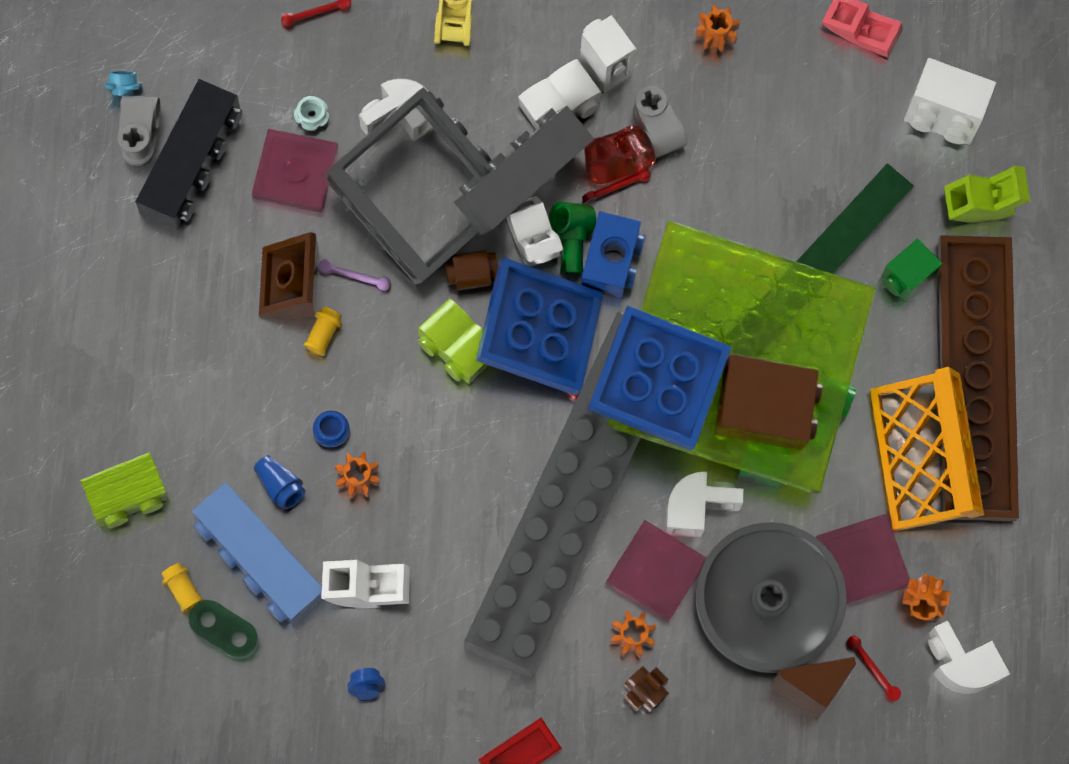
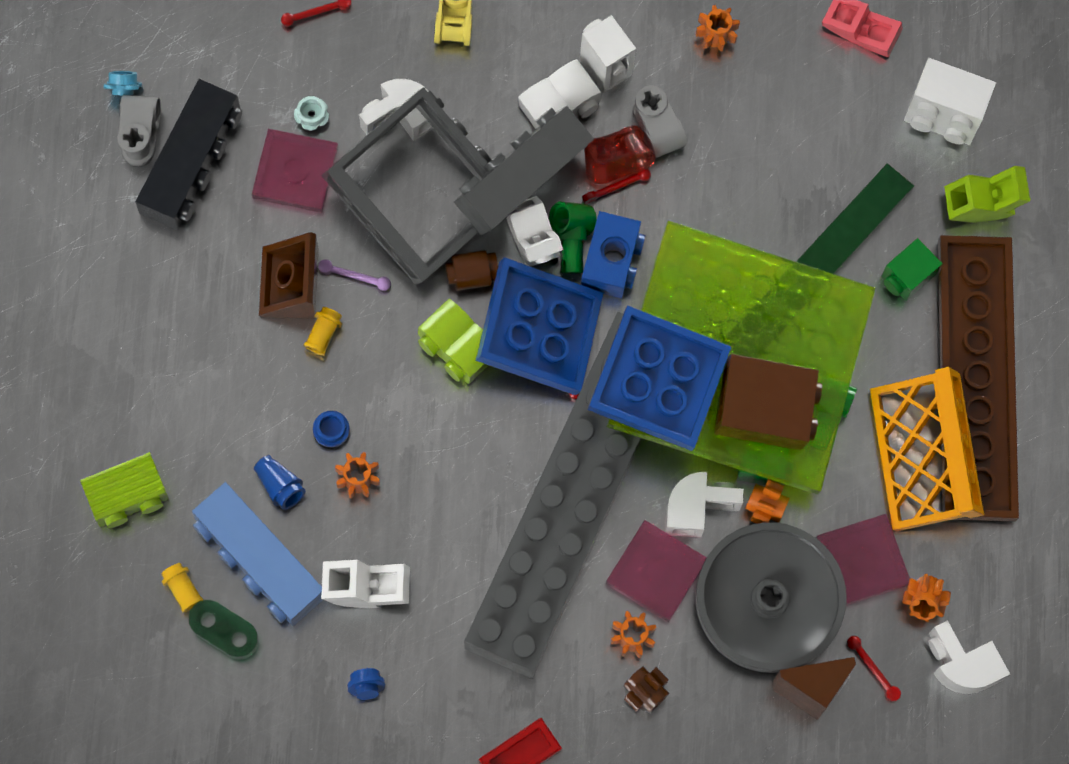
(767, 502): none -> orange gear

